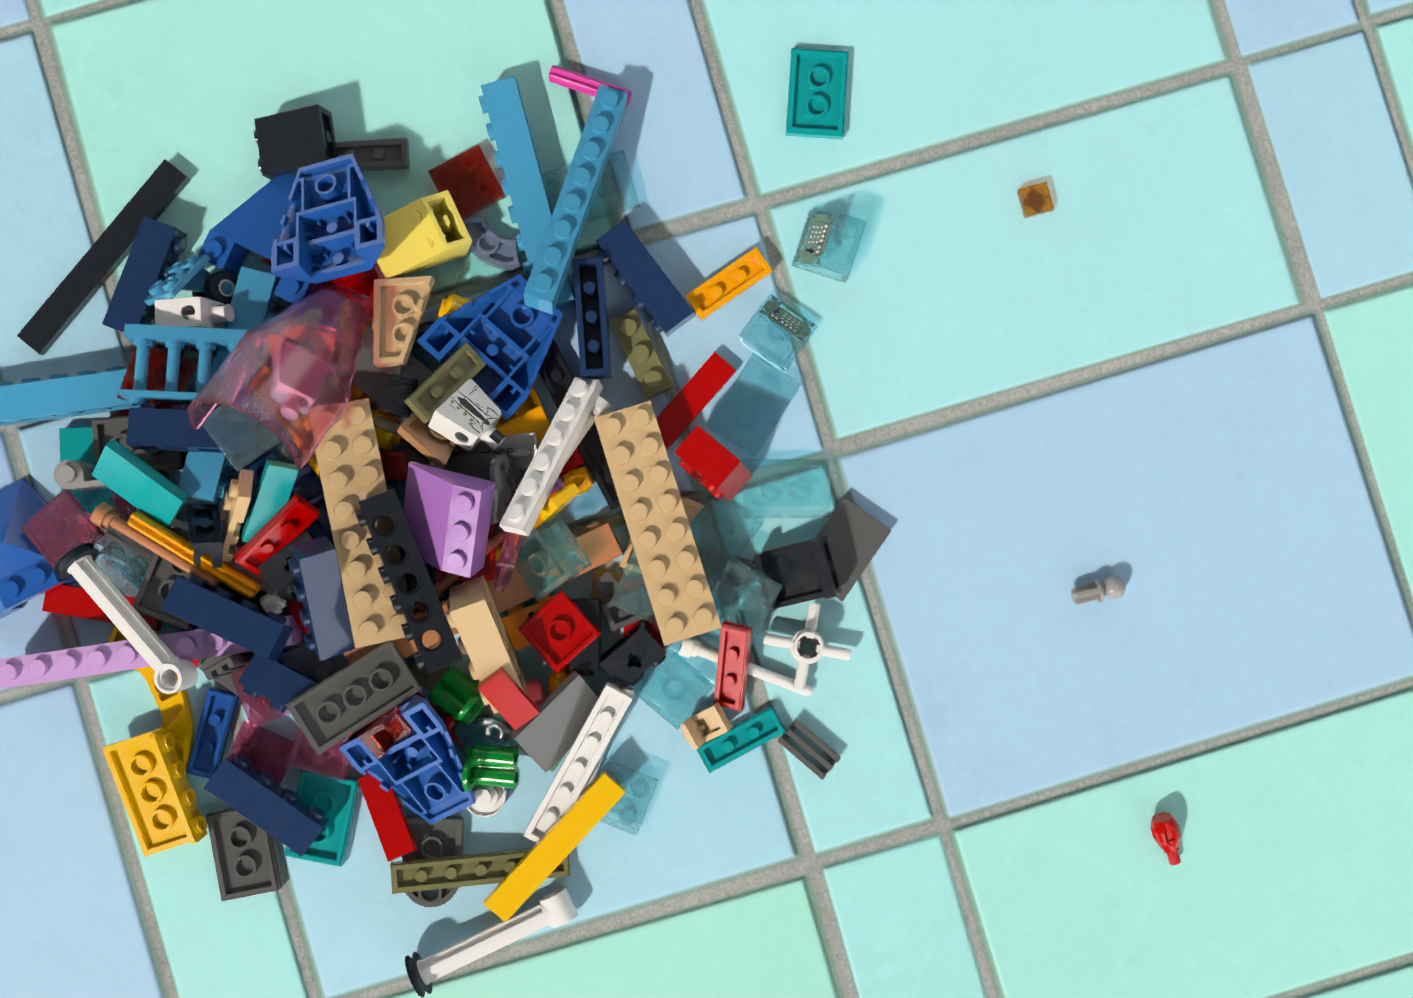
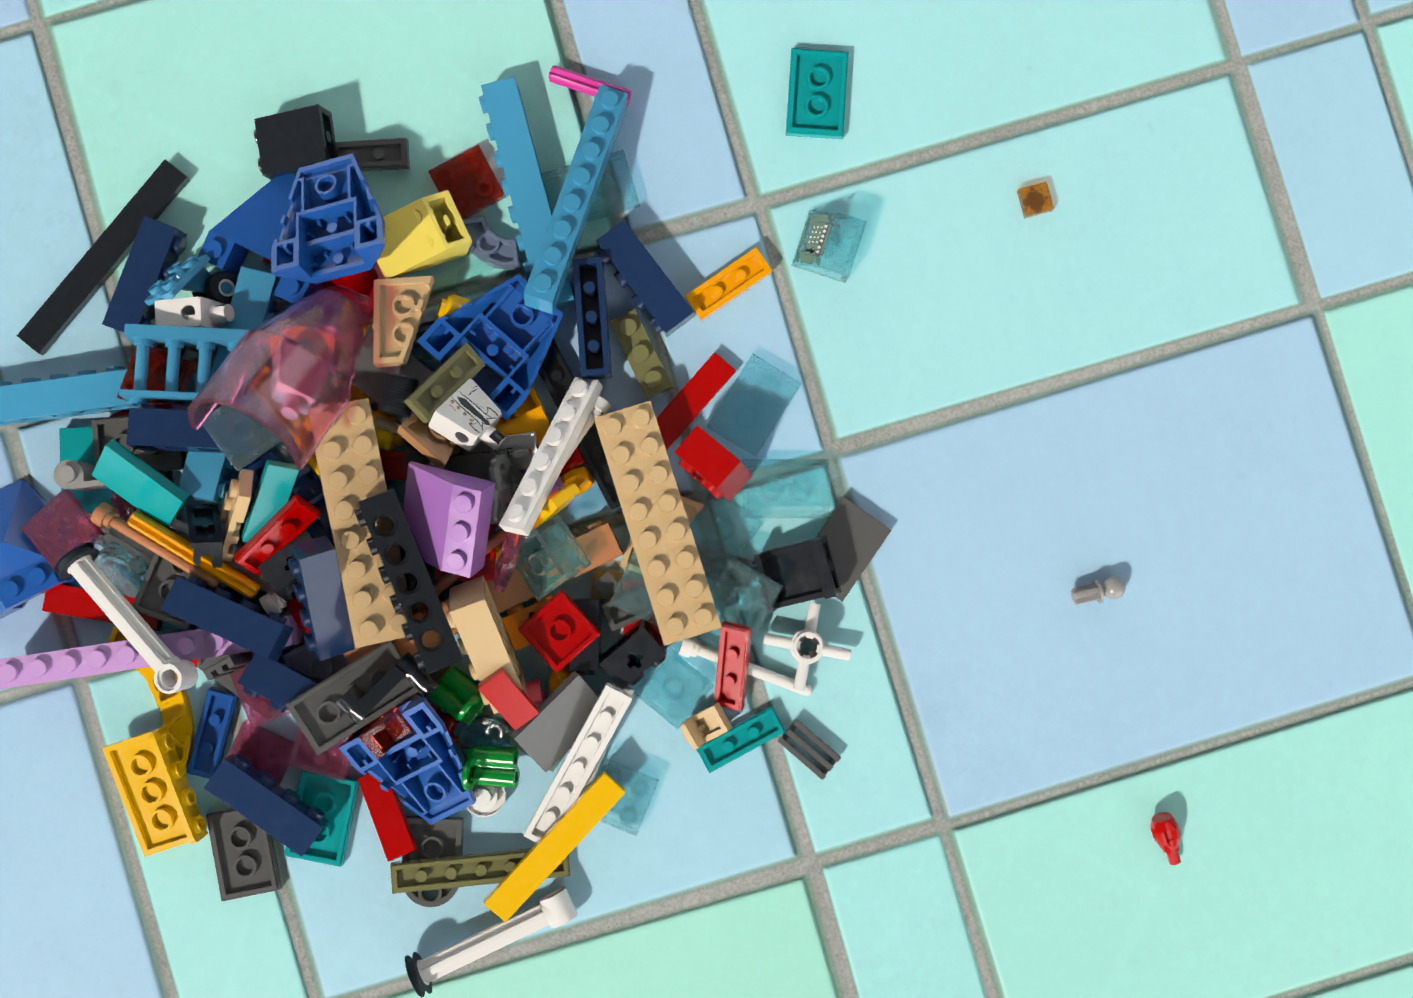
(359, 704): none -> black beam
(777, 332): clear light blue slope -> none

